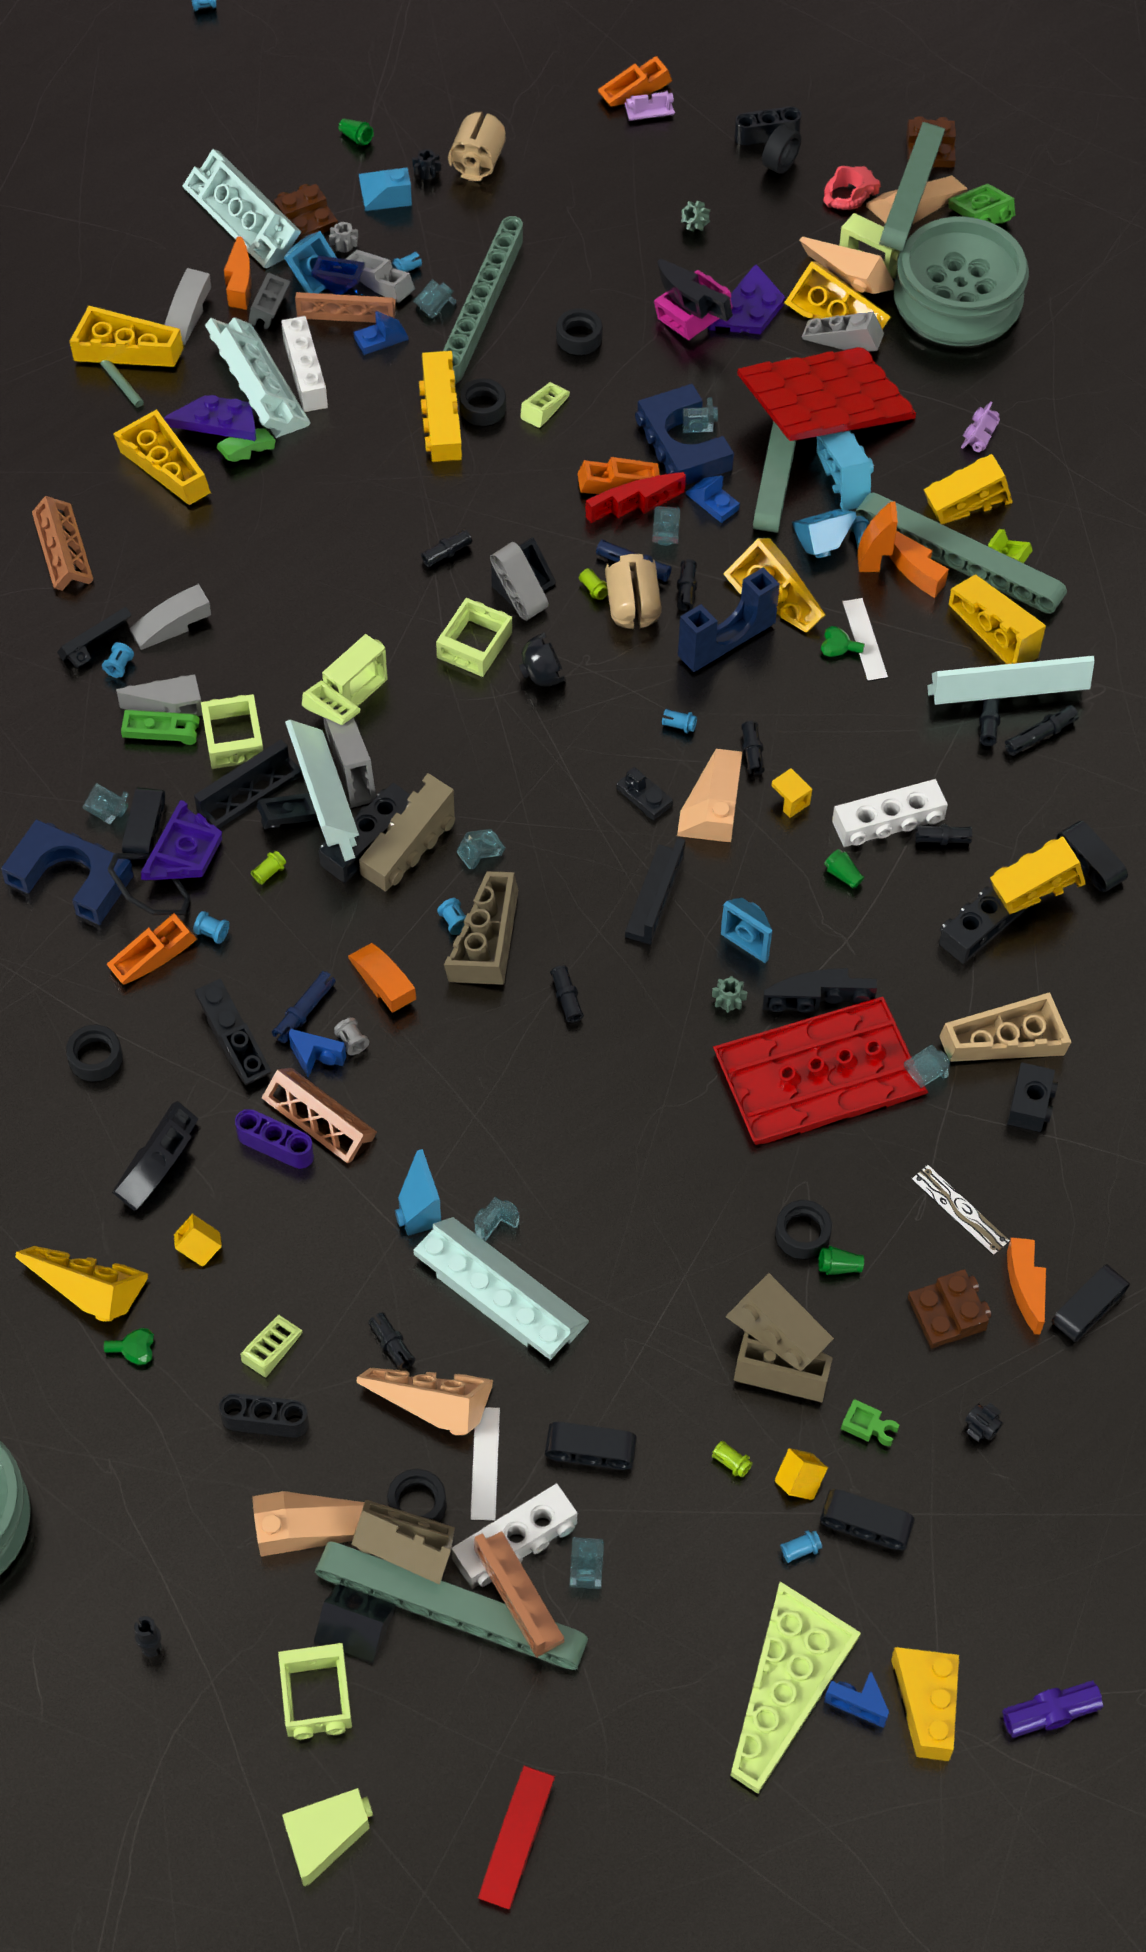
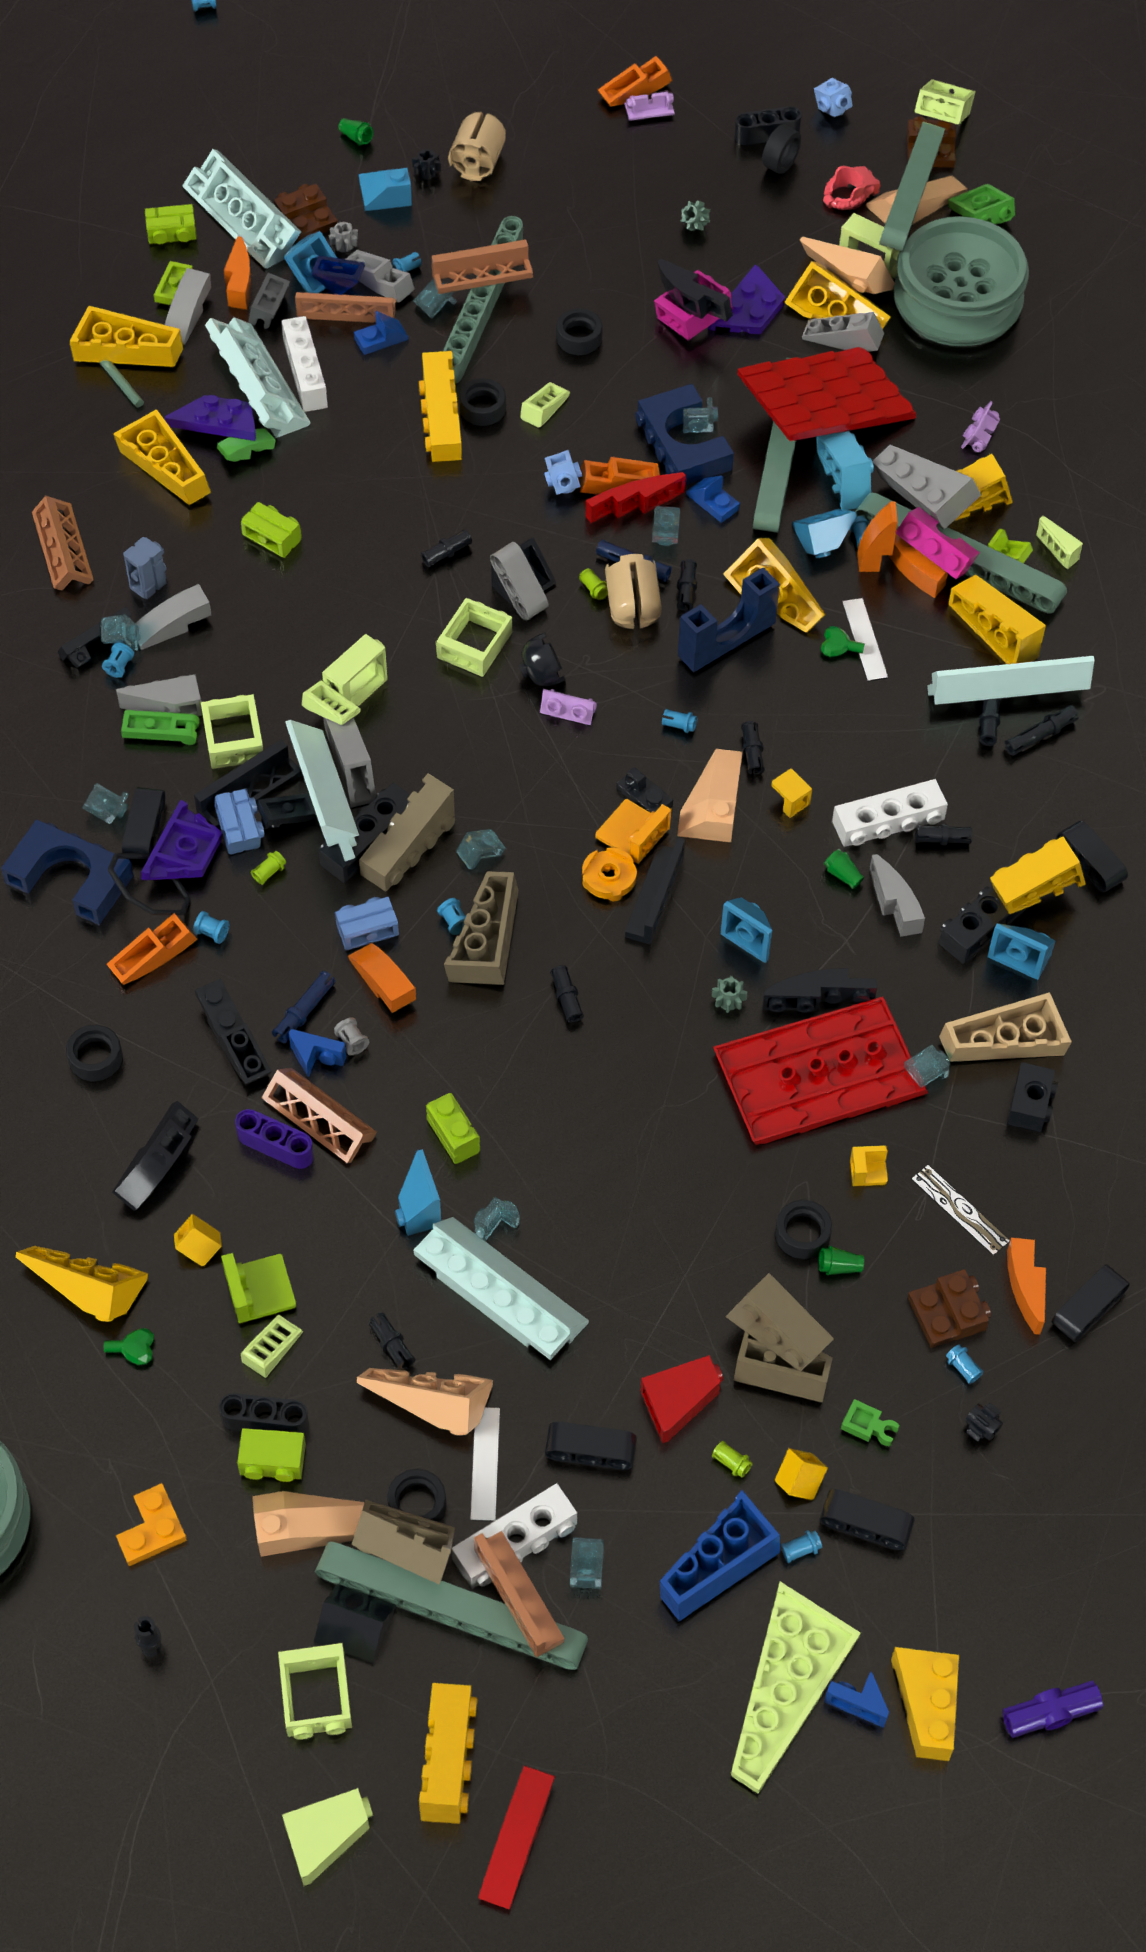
(121, 630): none -> clear light blue bracket
(145, 567): none -> sand blue brick
(157, 1533): none -> light orange plate
(170, 224): none -> lime brick
(170, 282): none -> lime plate
(238, 821): none -> medium blue brick
(258, 1286): none -> lime bracket
(271, 529): none -> lime brick
(271, 1454): none -> lime brick
(366, 922): none -> medium blue brick
(446, 1753): none -> yellow wedge
(453, 1128): none -> lime brick
(480, 262): none -> nougat fence
(562, 472): none -> light blue brick
(567, 707): none -> lavender hinge
(609, 887): none -> light orange plate
(634, 829): none -> light orange bracket
(680, 1394): none -> red slope
(721, 1557): none -> blue wedge
(833, 97): none -> light blue brick
(869, 1165): none -> yellow panel
(896, 897): none -> light grey slope
(927, 484): none -> light grey wedge
(939, 103): none -> yellowish green window
(950, 554): none -> dark pink arch
(964, 1363): none -> dark azure pin
(1021, 949): none -> dark azure slope
(1059, 542): none -> yellowish green slope

